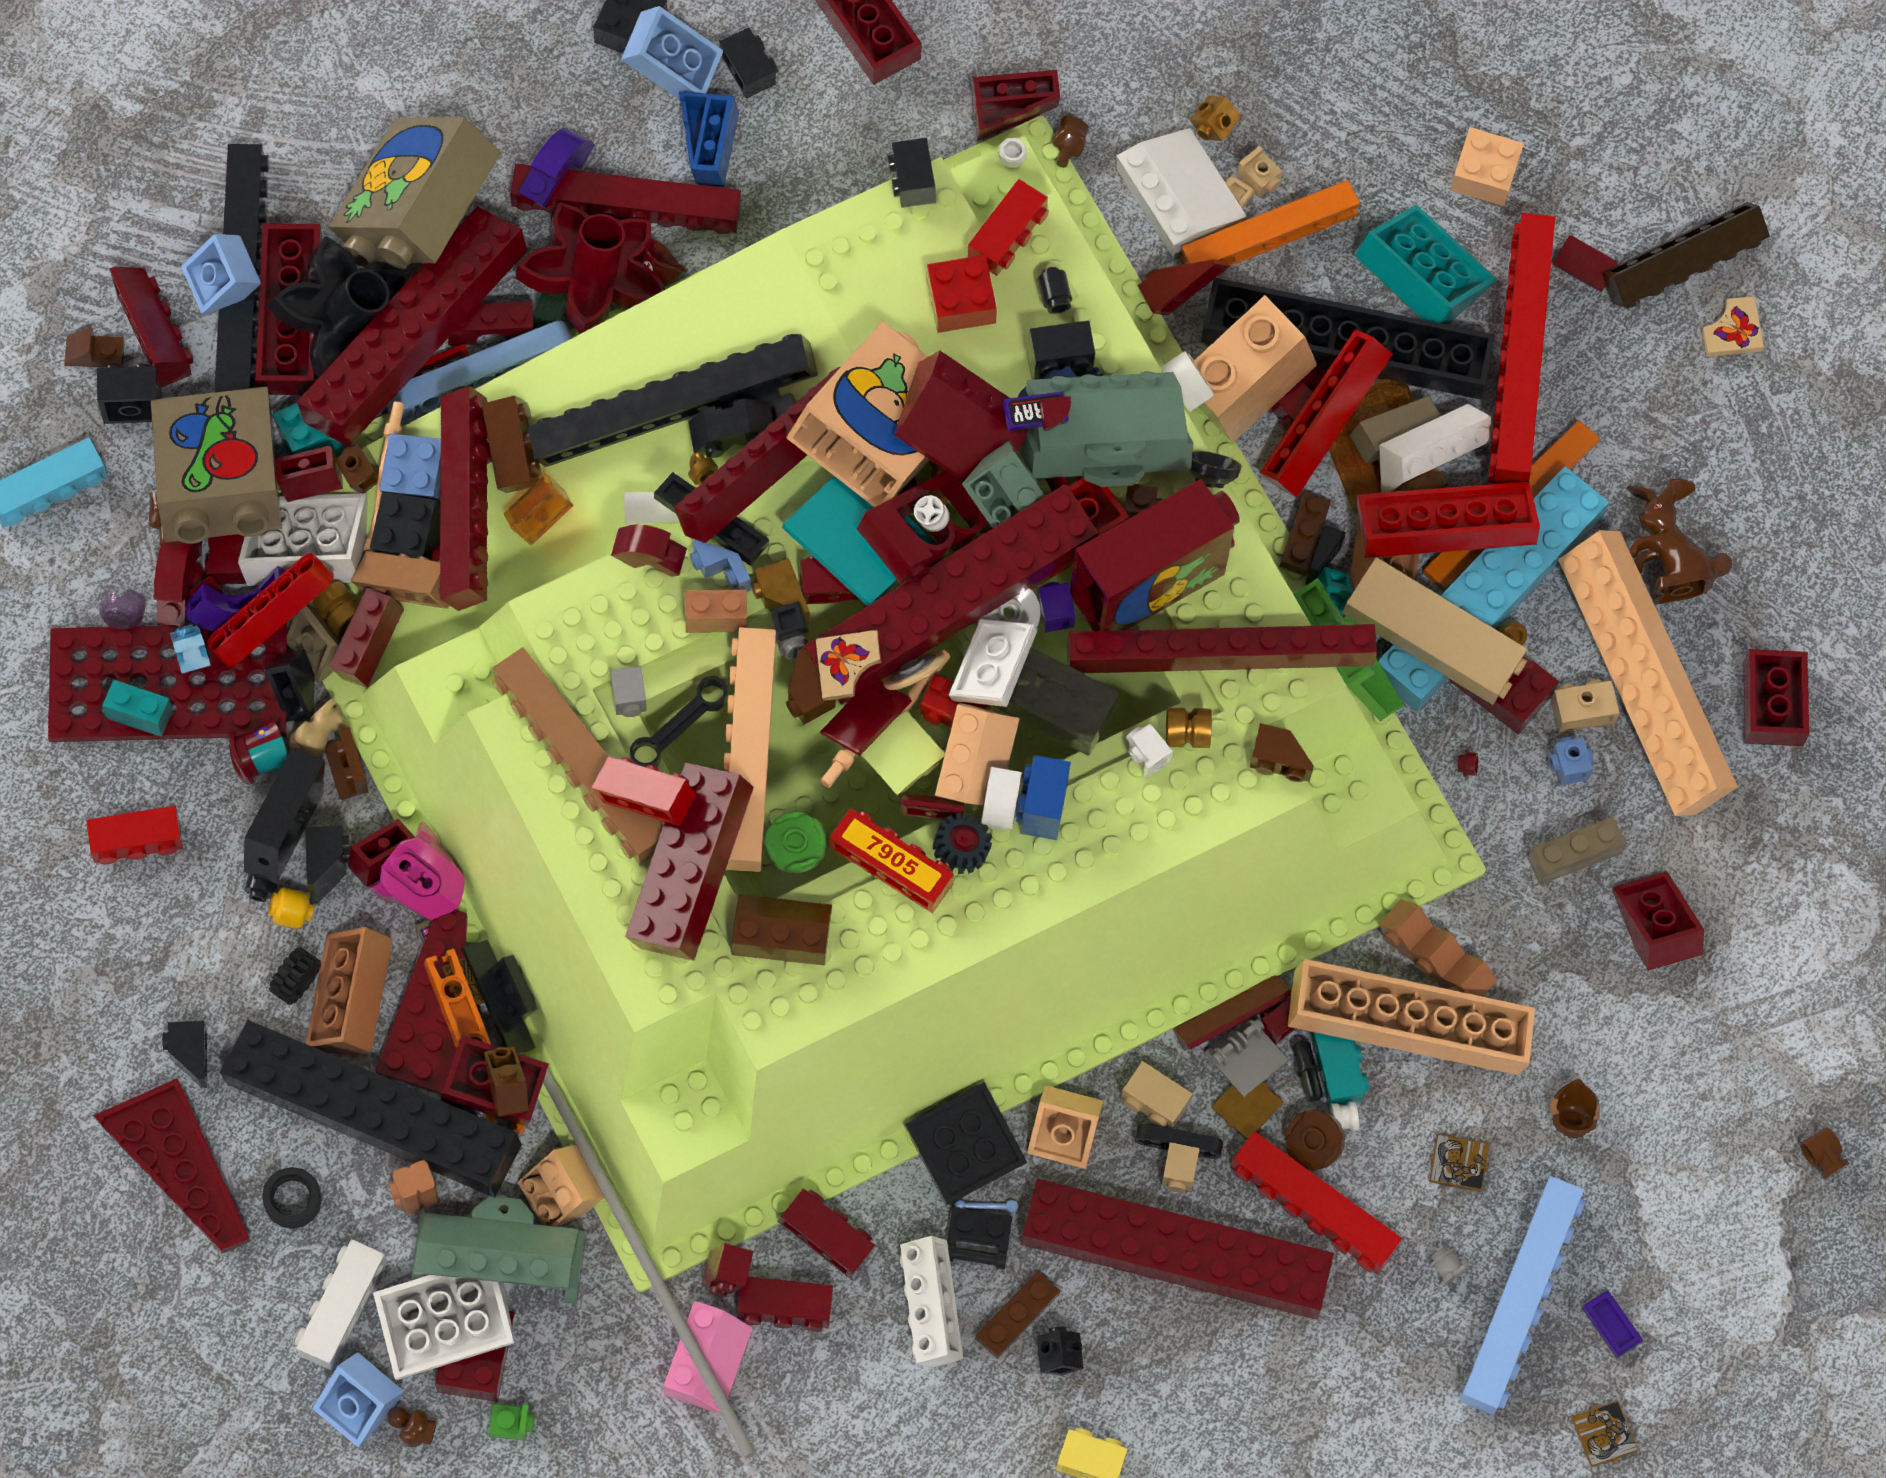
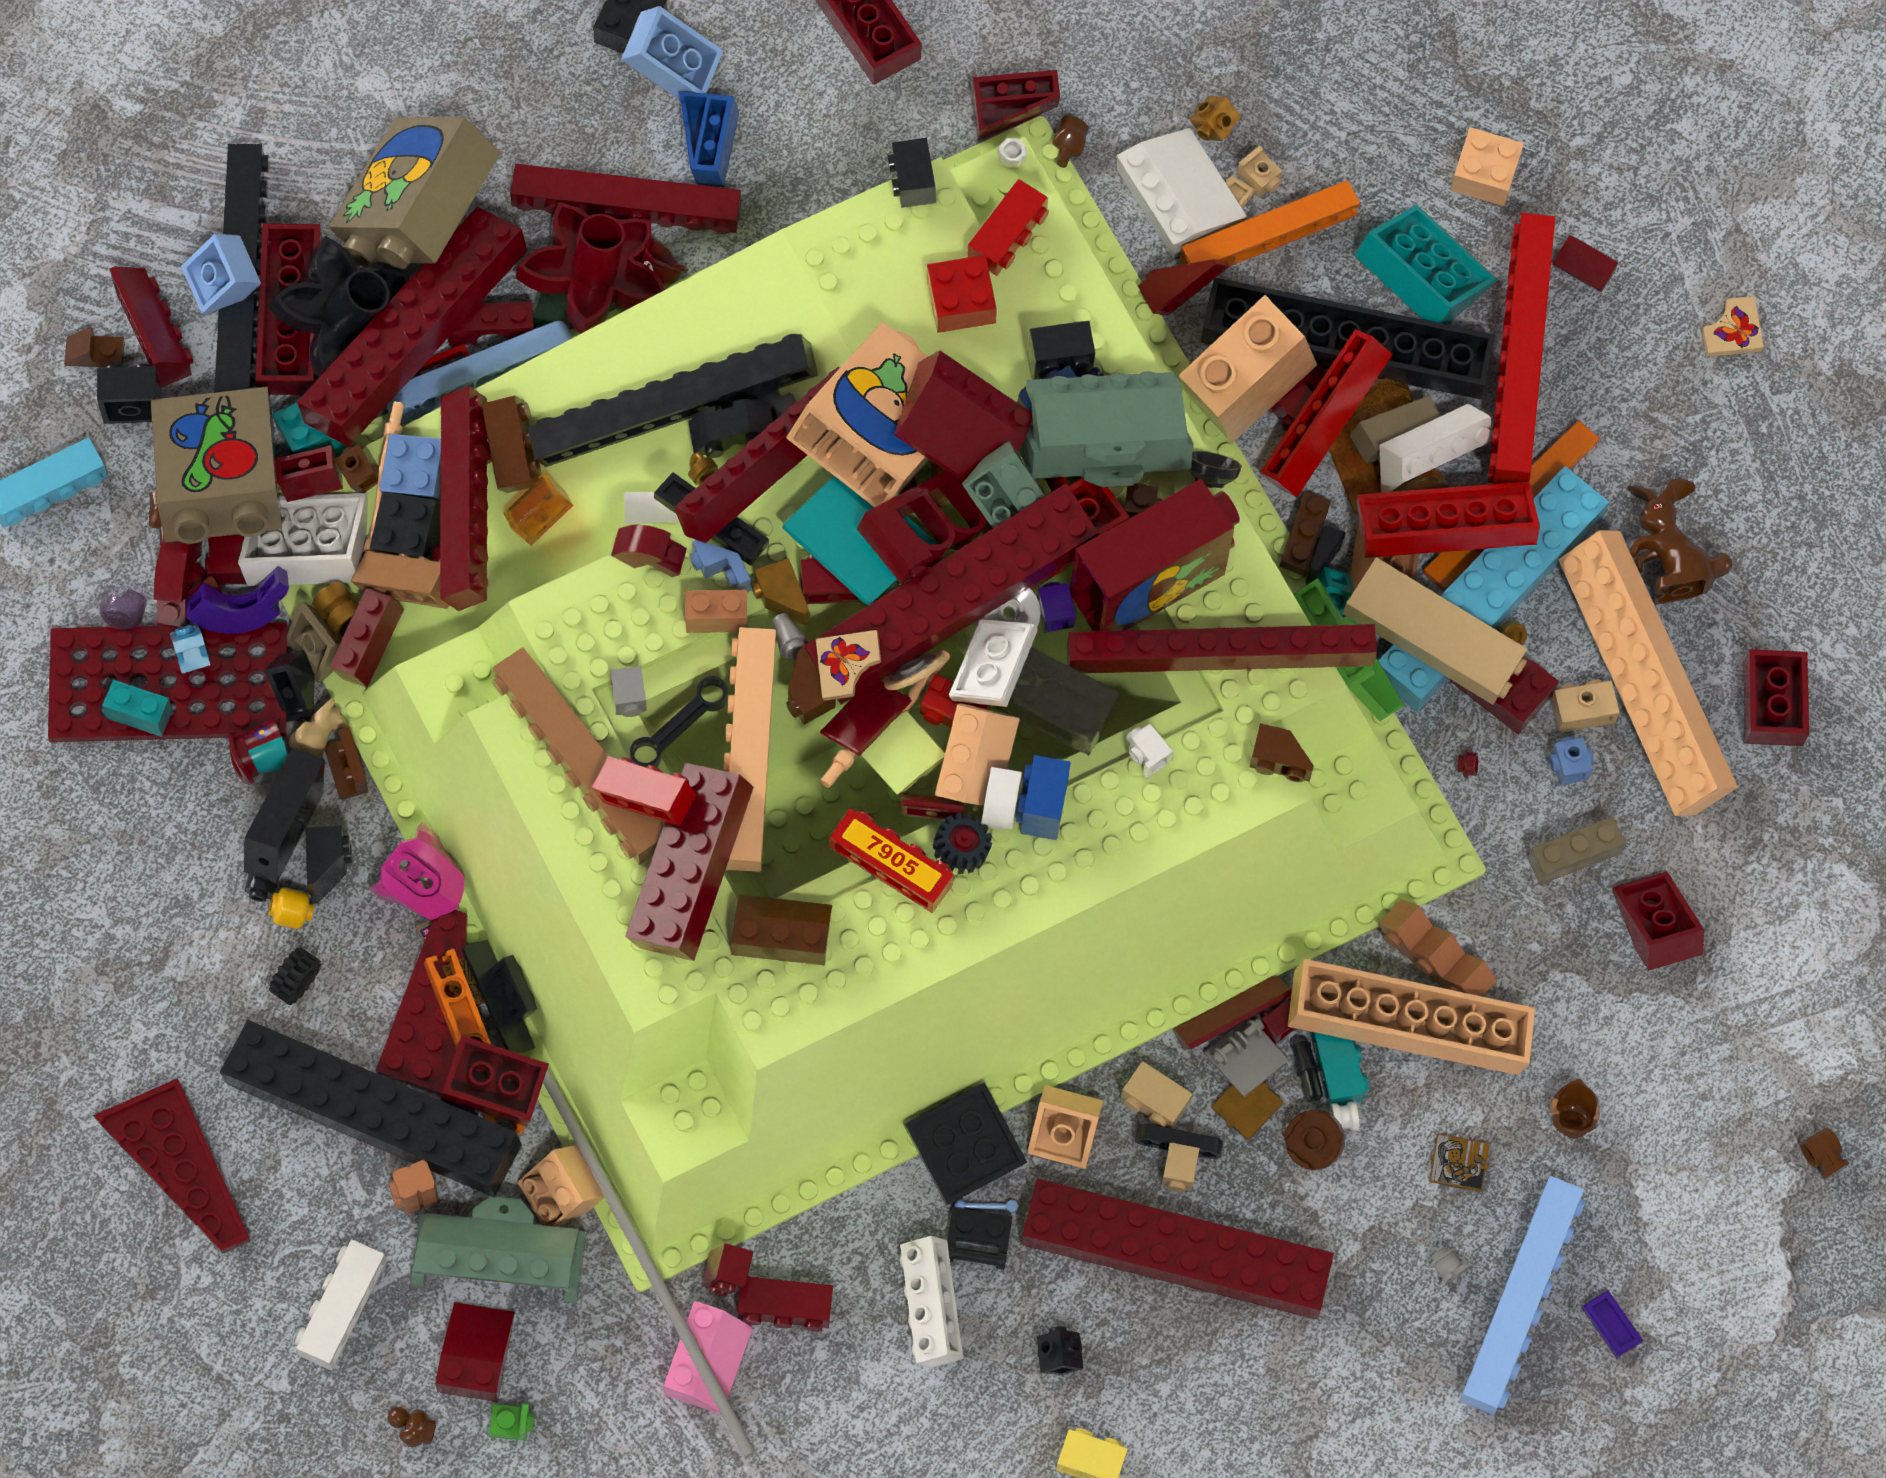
(134, 835): red brick -> none
(188, 1048): black slope -> none
(270, 610): red beam -> none
(286, 1175): black tyre -> none
(349, 992): nougat slope -> none
(357, 1399): light blue slope -> none
(371, 852): dark red brick -> none
(442, 1321): white slope -> none
(506, 1081): reddish brown slope -> none
(552, 162): dark purple arch -> none
(748, 62): black brick -> none
(789, 621): black tile -> none
(795, 842): bright green tile -> none
(827, 1232): dark red brick -> none
(928, 507): white wheel -> none
(1017, 1314): reddish brown plate -> none
(1025, 411): tile -> none
(1054, 290): black brick -> none
(1054, 411): dark red tile -> none
(1188, 727): pearl gold wheel -> none
(1194, 386): white brick -> none
(1316, 1203): red brick -> none
(1604, 1434): piece -> none
(1685, 255): dark brown brick -> none

